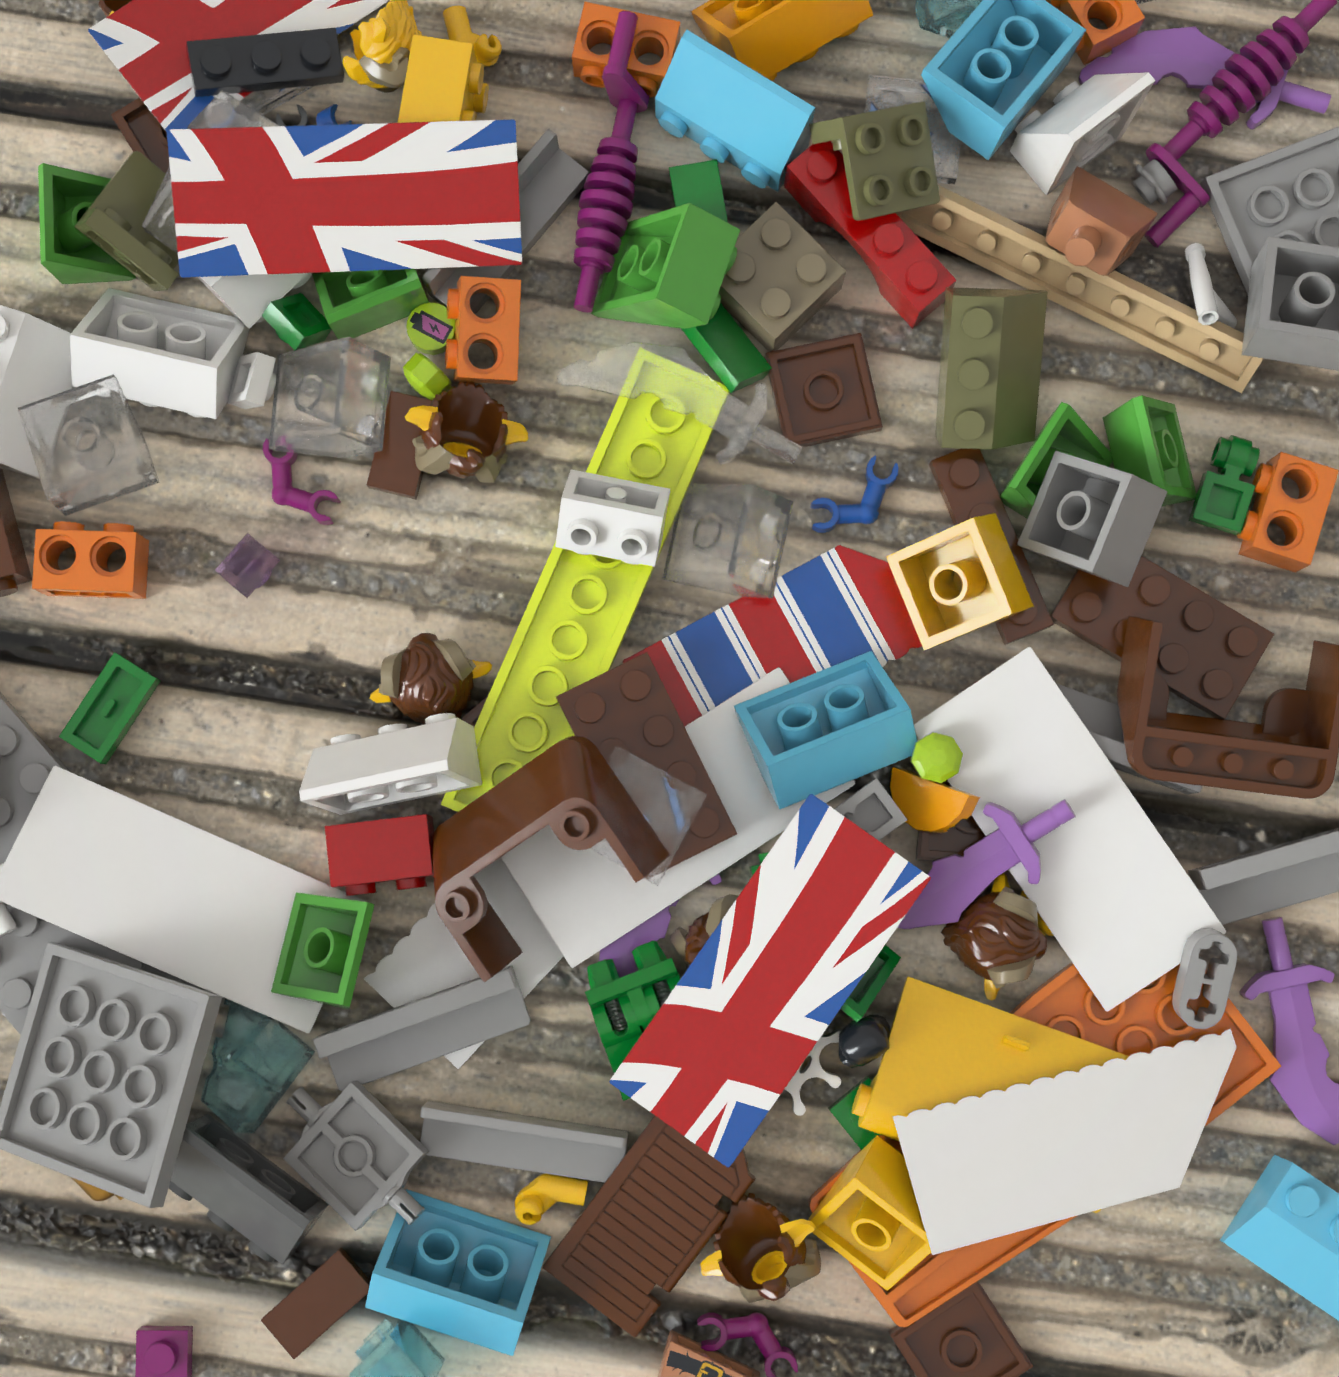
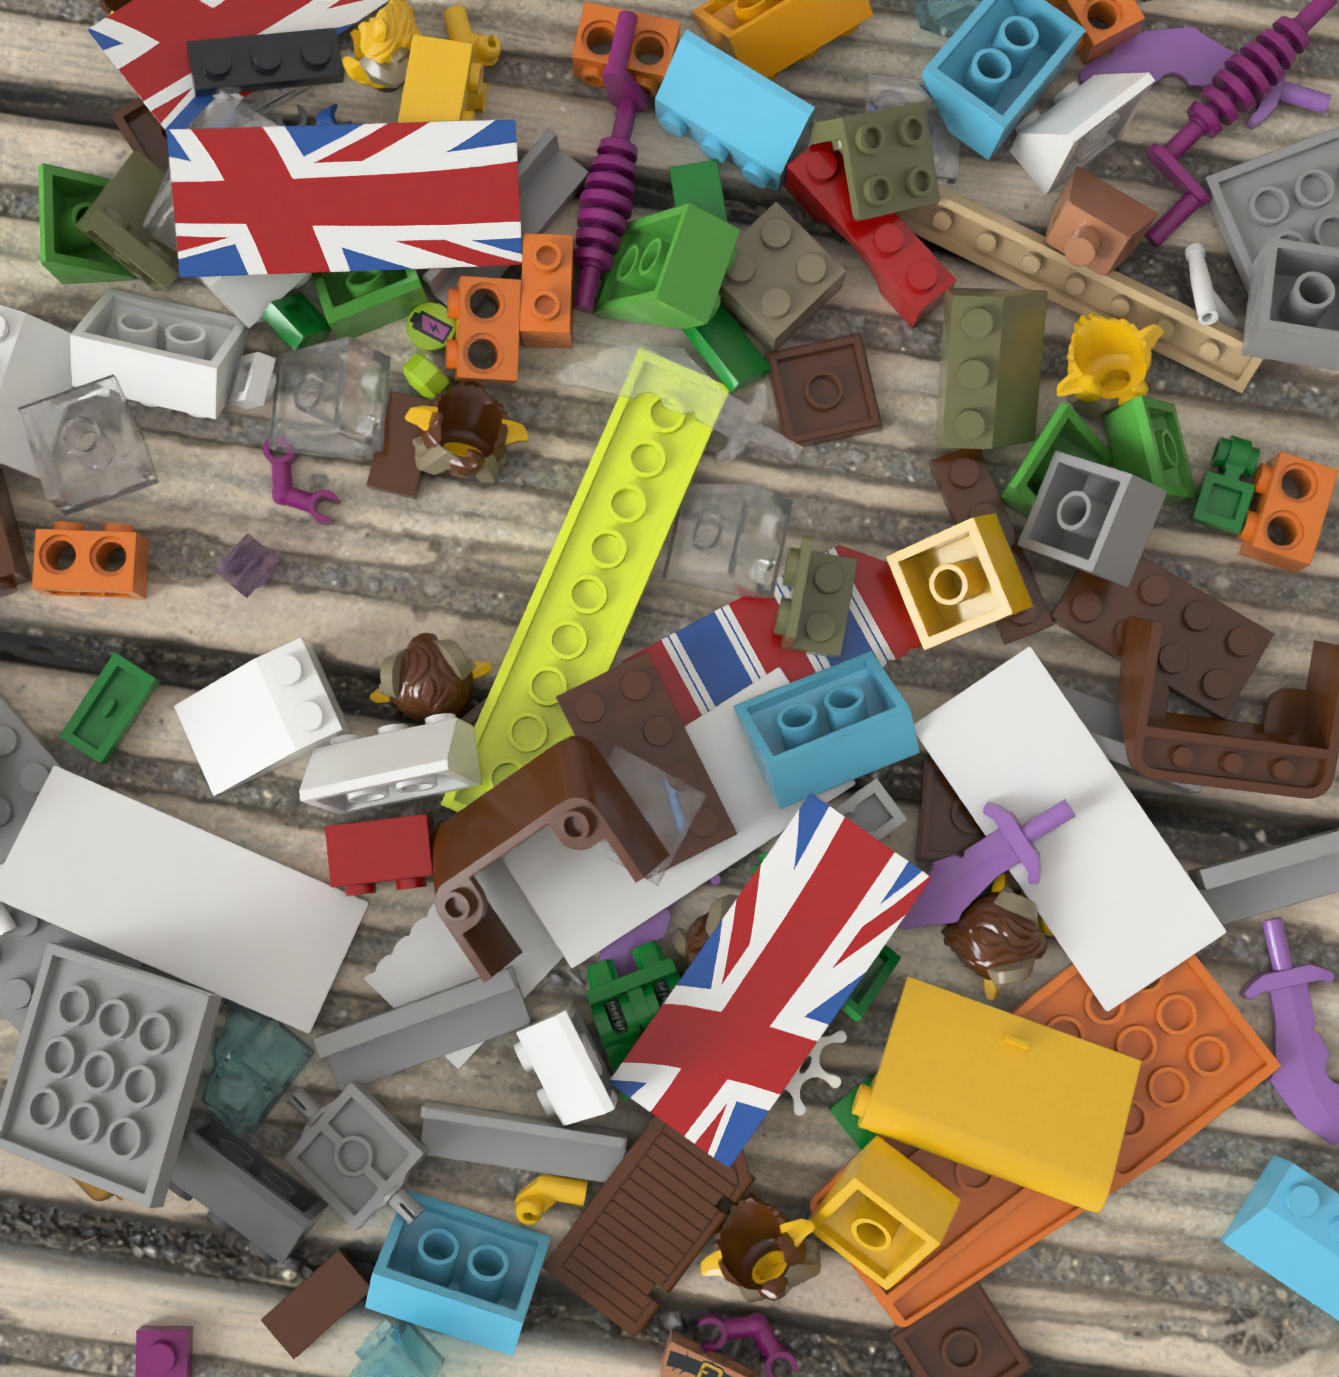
(262, 716): none -> white slope
(323, 949): bright green slope -> none
(547, 291): none -> orange brick
(567, 1066): none -> white slope
(612, 518): white brick -> none
(818, 601): none -> olive bracket
(863, 1041): black piece -> none
(864, 512): blue arm -> none
(928, 803): light orange tile -> none
(936, 757): lime tile -> none
(1061, 1142): white sticker -> none
(1107, 364): none -> yellow hair
(1154, 183): light grey plate -> none
(1216, 981): light grey beam -> none

